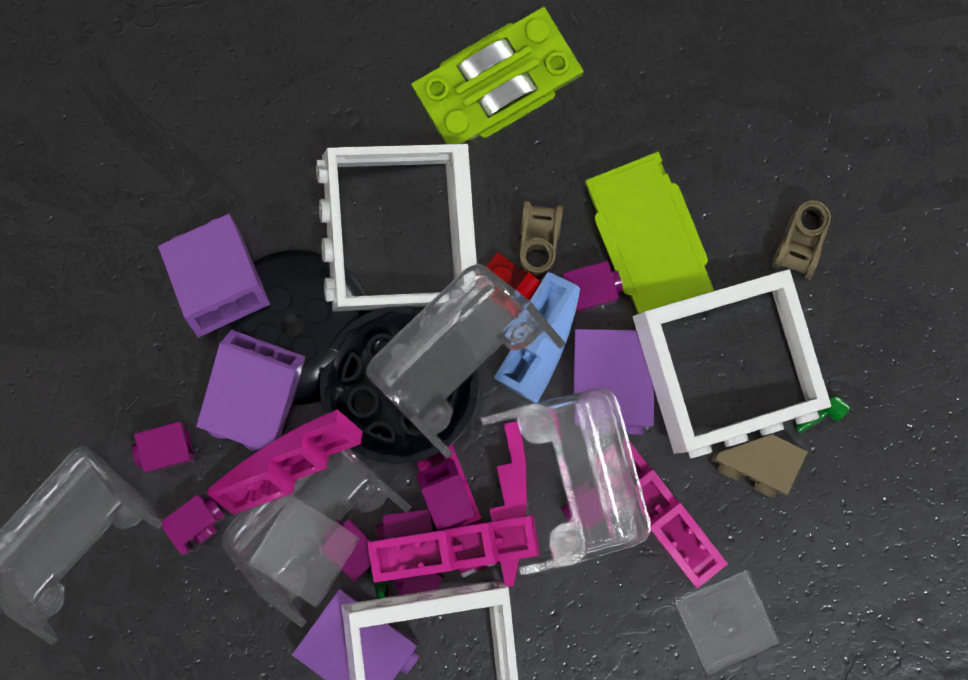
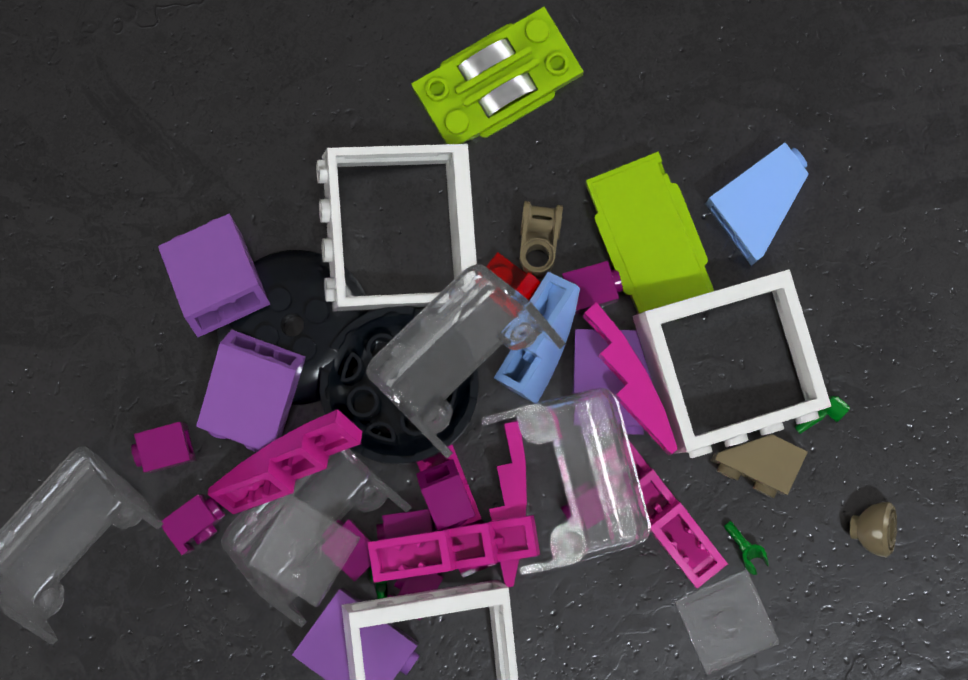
(638, 394): none -> dark pink slope
(749, 551): none -> green hand
(758, 200): none -> light blue slope
(803, 242): dark tan piece -> none
(876, 528): none -> dark tan brick

